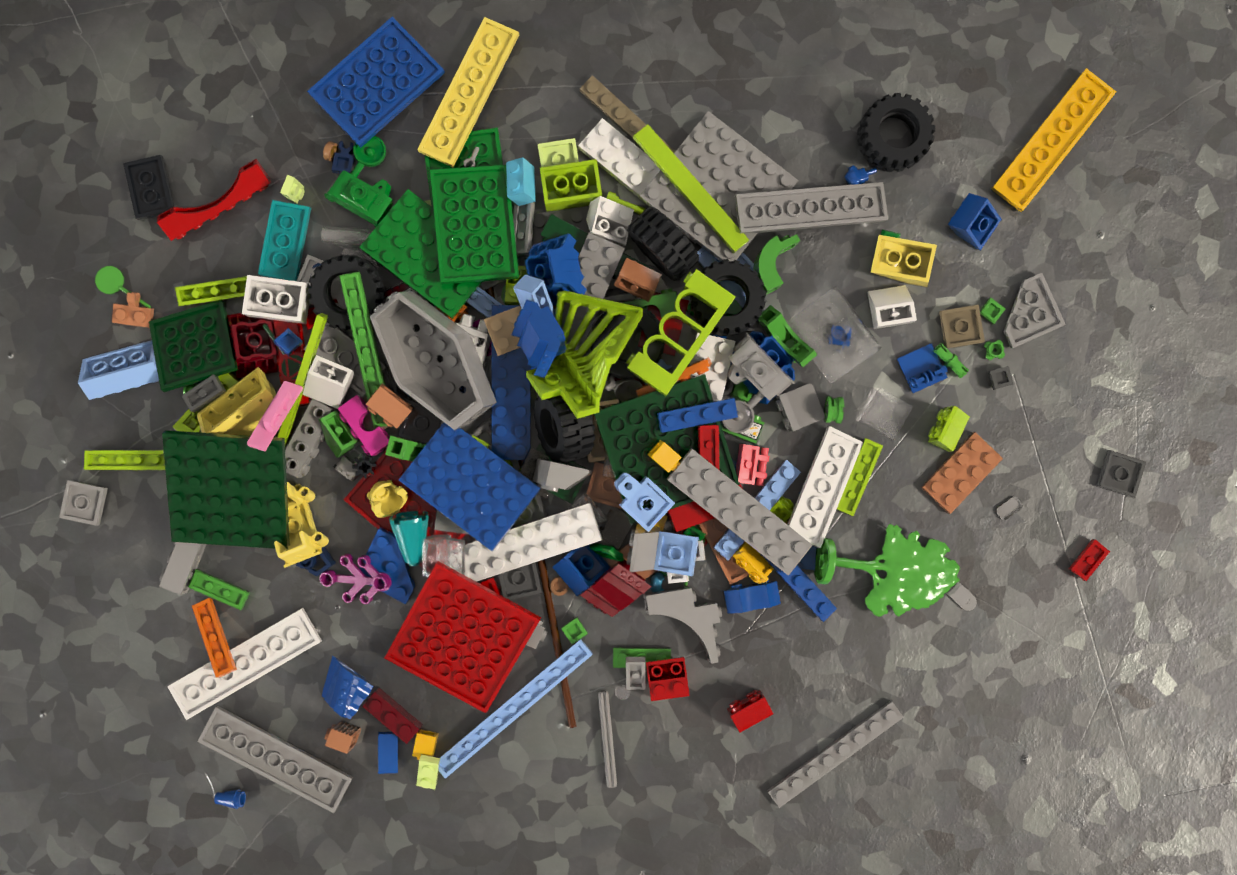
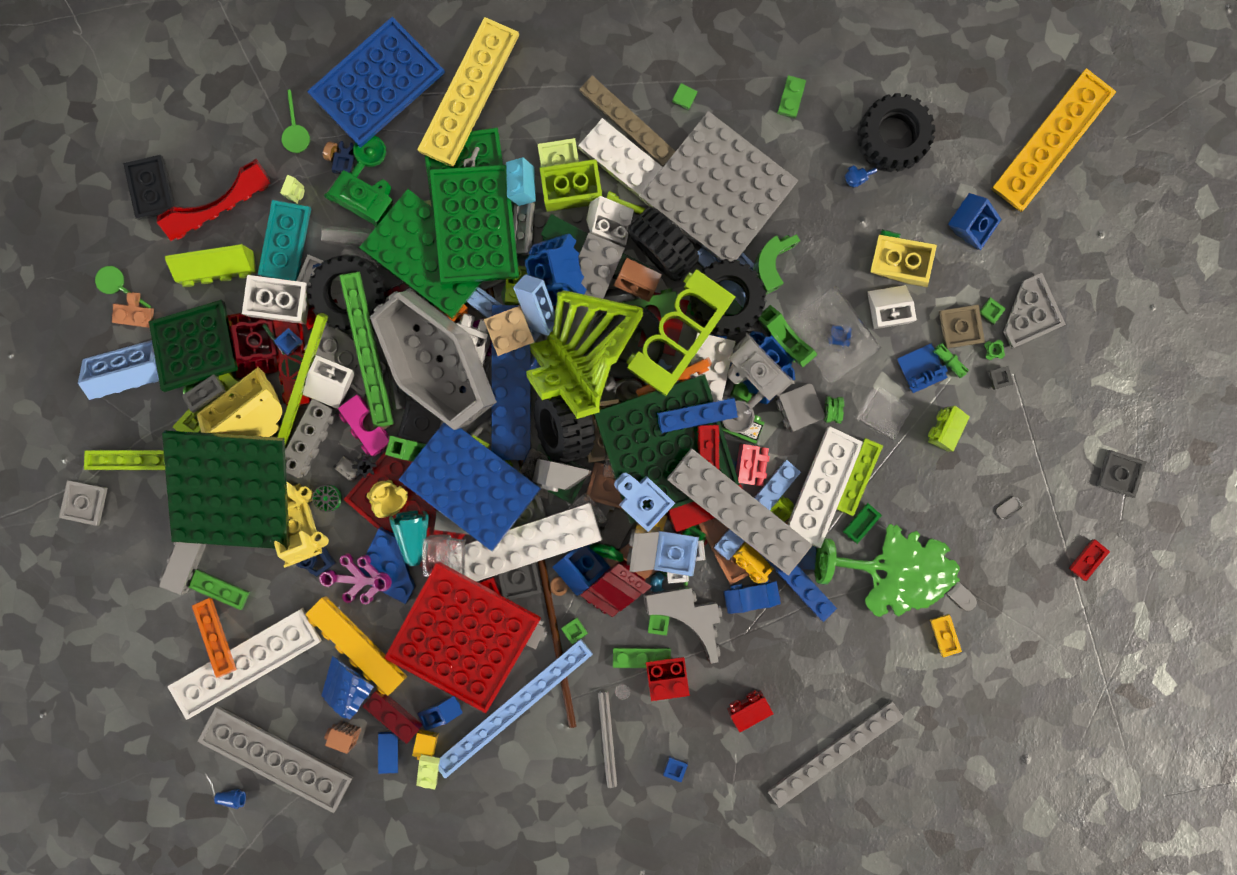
(211, 265): none -> lime slope
(211, 291): lime brick -> none
(274, 416): bright pink bracket -> none
(295, 137): none -> bright green piece
(327, 498): none -> green wheel
(337, 434): bright green slope -> none
(356, 645): none -> yellow brick
(388, 406): nougat brick -> none
(440, 713): none -> blue slope
(539, 336): blue slope -> none
(635, 673): light grey plate -> none
(658, 624): none -> bright green plate
(664, 456): yellow brick -> none
(675, 769): none -> blue tile
(684, 96): none -> bright green tile
(690, 188): lime tile -> none
(791, 96): none -> bright green plate
(811, 208): light grey plate -> none
(862, 523): none -> green tile
(945, 635): none -> yellow plate
(962, 472): nougat plate -> none

